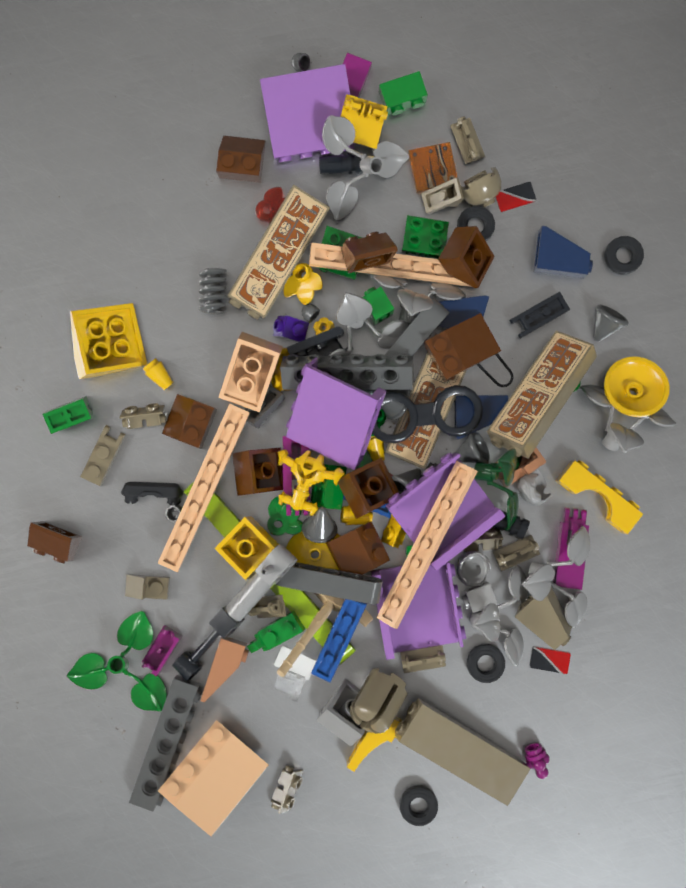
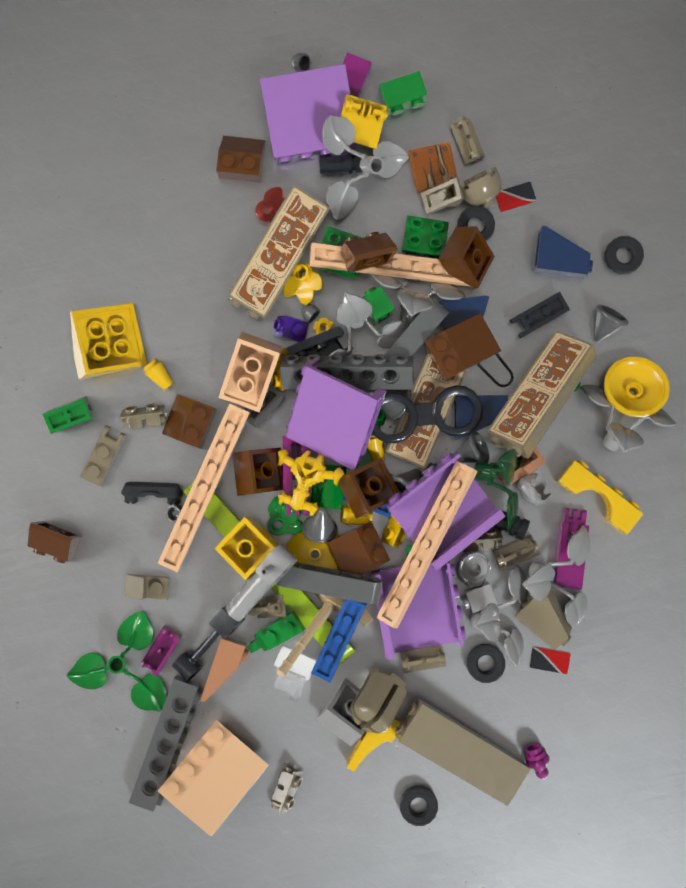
(211, 290): dark grey piece -> none

